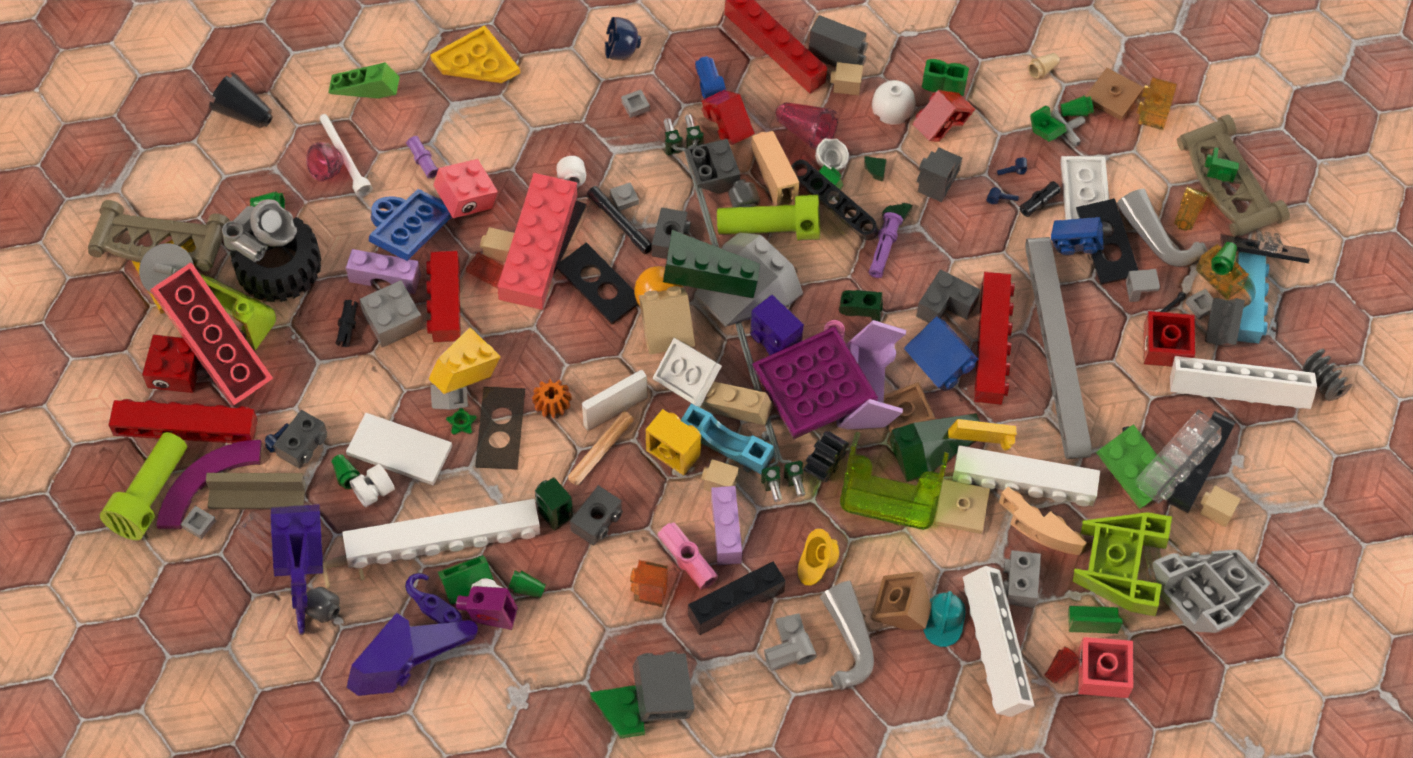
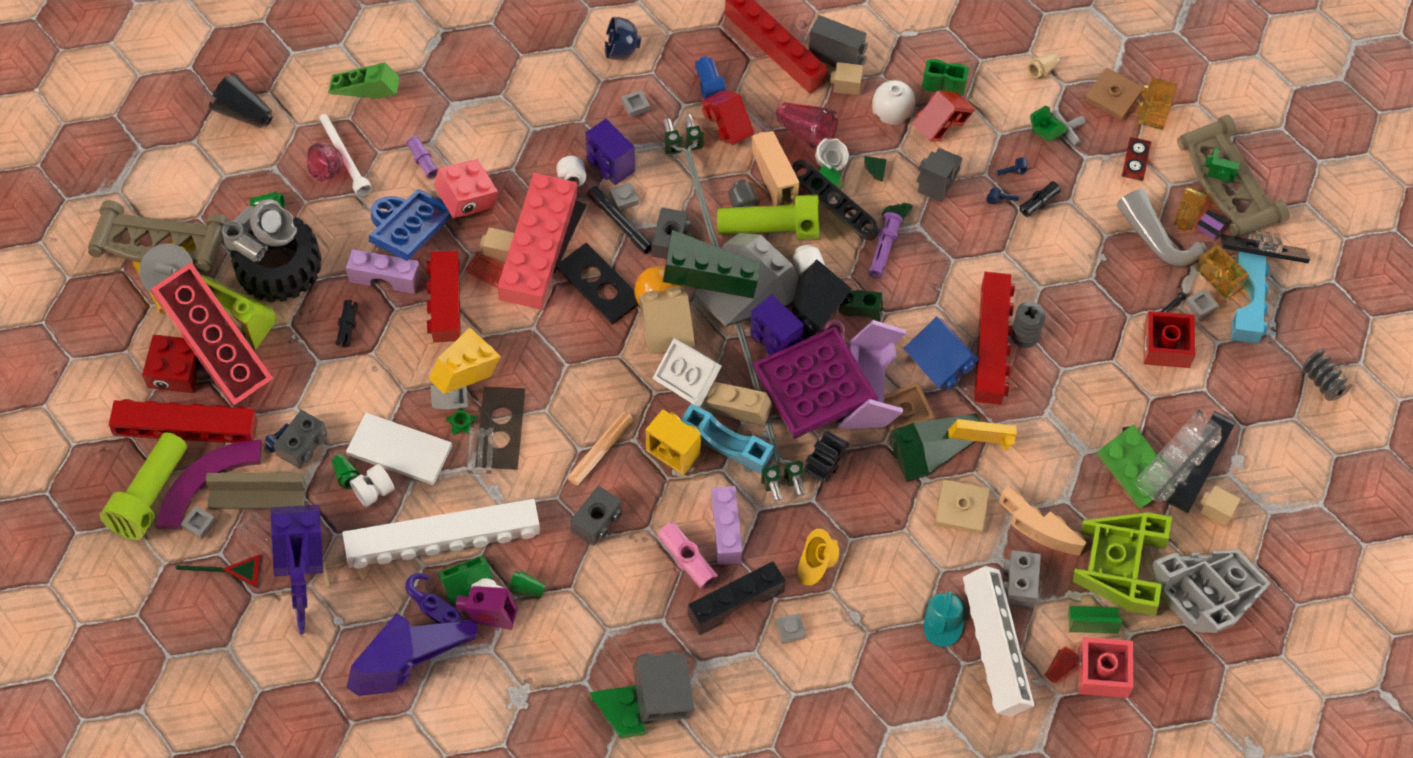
(245, 570): none -> dark green piece
(322, 604): dark grey head -> none
(391, 313): light grey brick -> none
(476, 57): yellow plate -> none
(481, 433): none -> clear tile
(551, 390): orange gear -> none
(553, 503): dark green brick -> none
(610, 152): none -> dark purple brick
(614, 400): white tile -> none
(649, 583): clear orange brick -> none
(713, 166): dark grey slope -> none
(719, 475): tan brick -> none
(796, 650): light grey piece -> none
(805, 256): none -> white head
(817, 297): none -> black slope
(847, 614): light grey animal -> none
(887, 498): clear neon green windscreen -> none
(903, 601): medium nougat slope -> none
(948, 294): dark grey brick -> none
(1026, 476): white brick -> none
(1028, 324): none -> dark grey piece
(1058, 348): light grey beam -> none
(1077, 235): blue slope -> none
(1078, 107): green cone -> none
(1083, 184): white tile -> none
(1110, 270): black piece -> none
(1136, 158): none -> tile
(1140, 282): light grey panel -> none
(1211, 224): none -> tile
(1224, 260): green cone -> none
(1224, 322): dark grey bracket -> none
(1243, 382): white brick -> none

